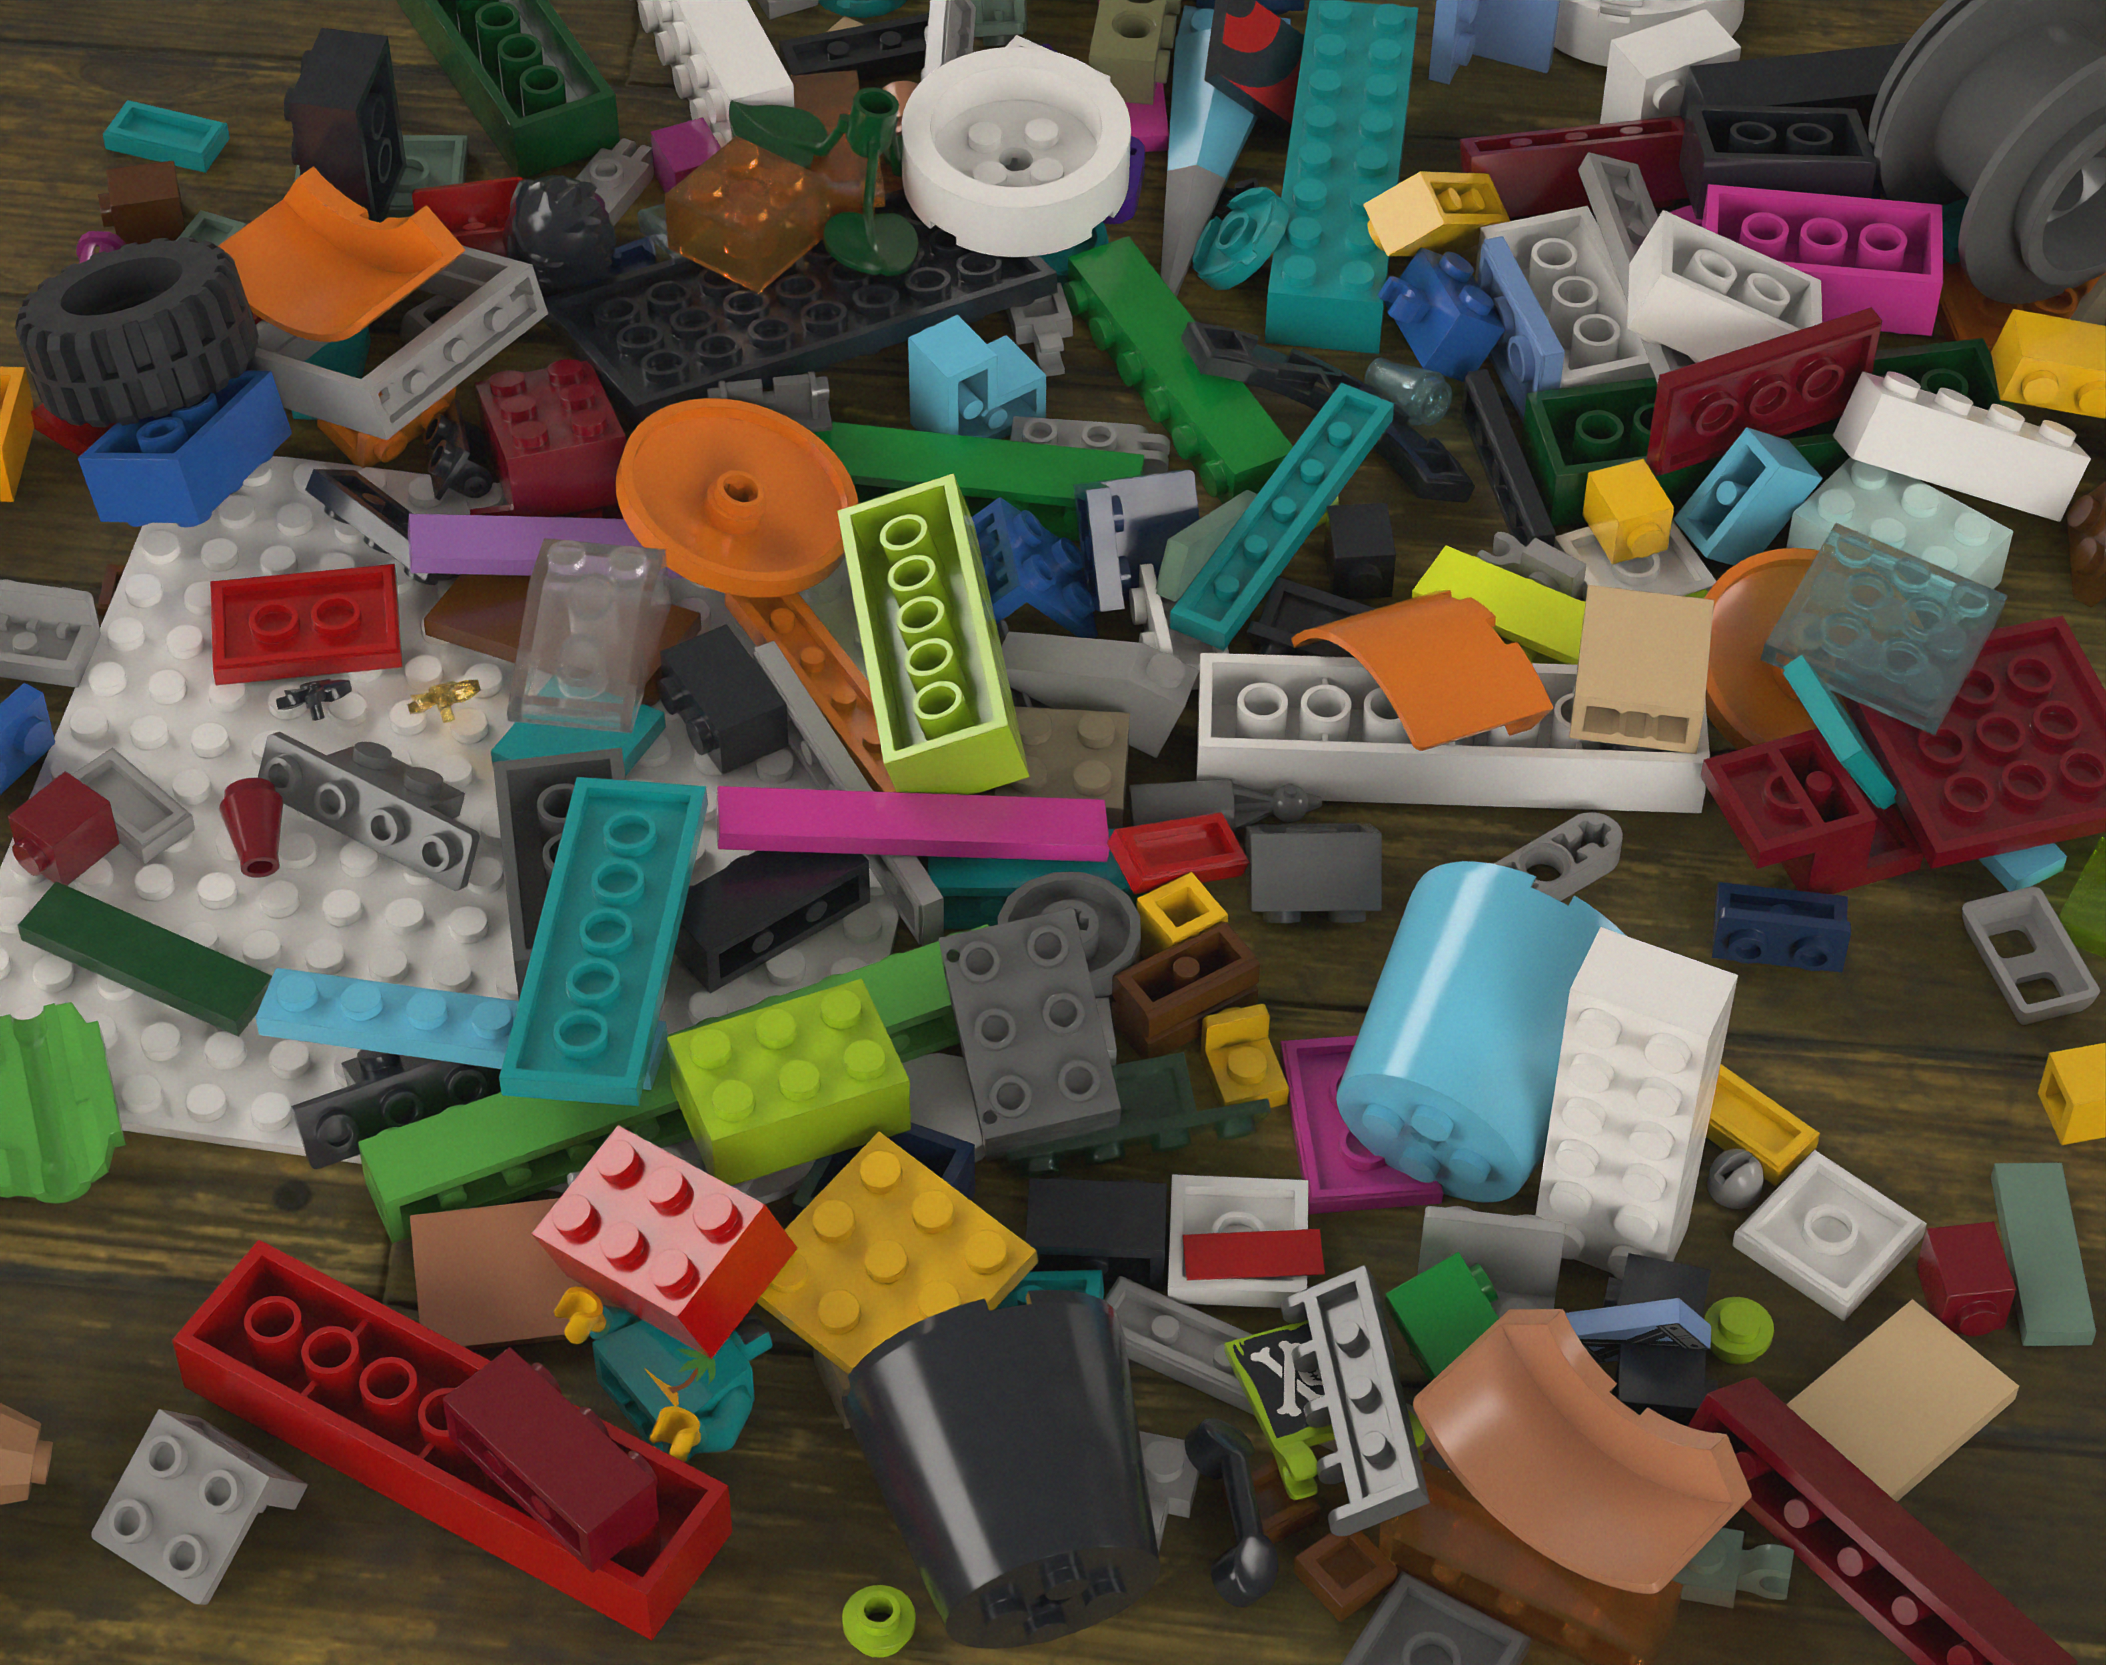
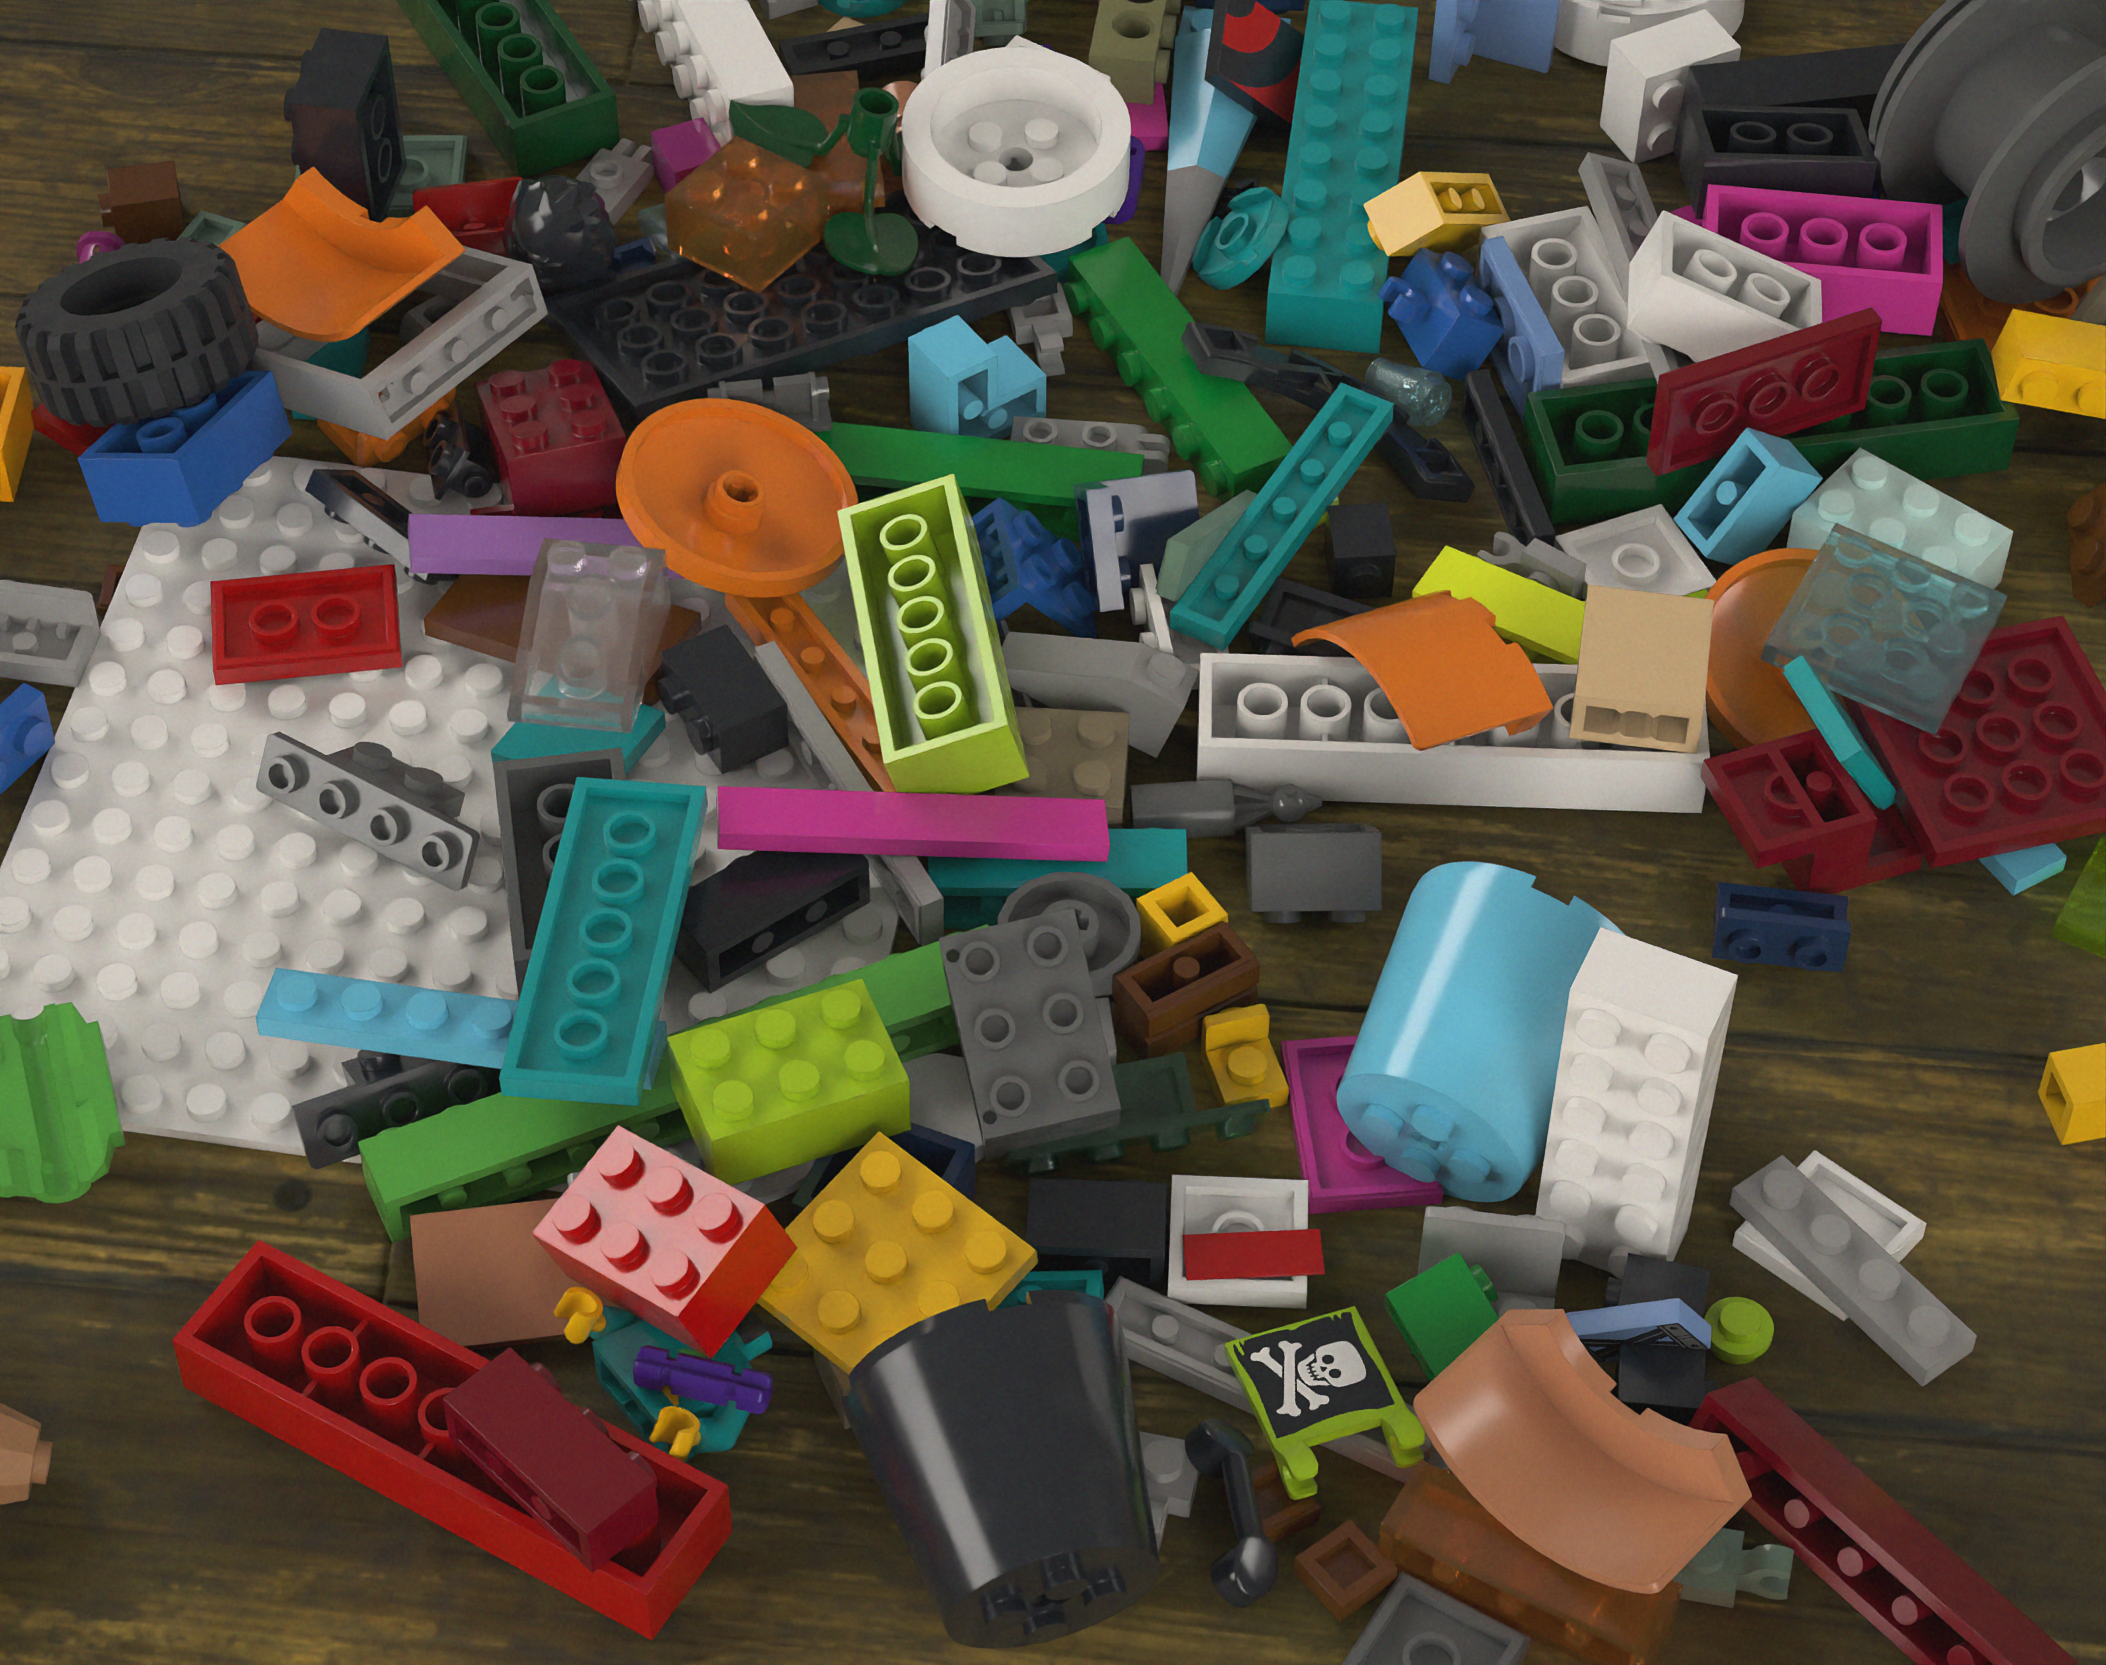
(63, 830): dark red brick -> none
(143, 813): light grey tile -> none
(145, 958): dark green tile -> none
(166, 136): teal tile -> none
(190, 1503): light grey bracket -> none
(254, 820): dark red cone -> none
(313, 694): black plant -> none
(444, 696): clear yellow plant -> none
(703, 1379): none -> dark purple axle
(884, 1637): lime plate -> none
(1170, 849): red tile -> none
(1360, 1401): hinge -> none
(1540, 168): dark red brick -> none
(1563, 844): light grey beam -> none
(1628, 511): yellow brick -> none
(1742, 1186): light grey hinge -> none
(1753, 1122): yellow tile -> none
(1853, 1270): none -> light grey plate
(1905, 1399): tan tile -> none
(1962, 445): white brick -> none
(1966, 1278): dark red brick -> none
(2043, 1254): sand green tile -> none
(2053, 956): light grey piece -> none

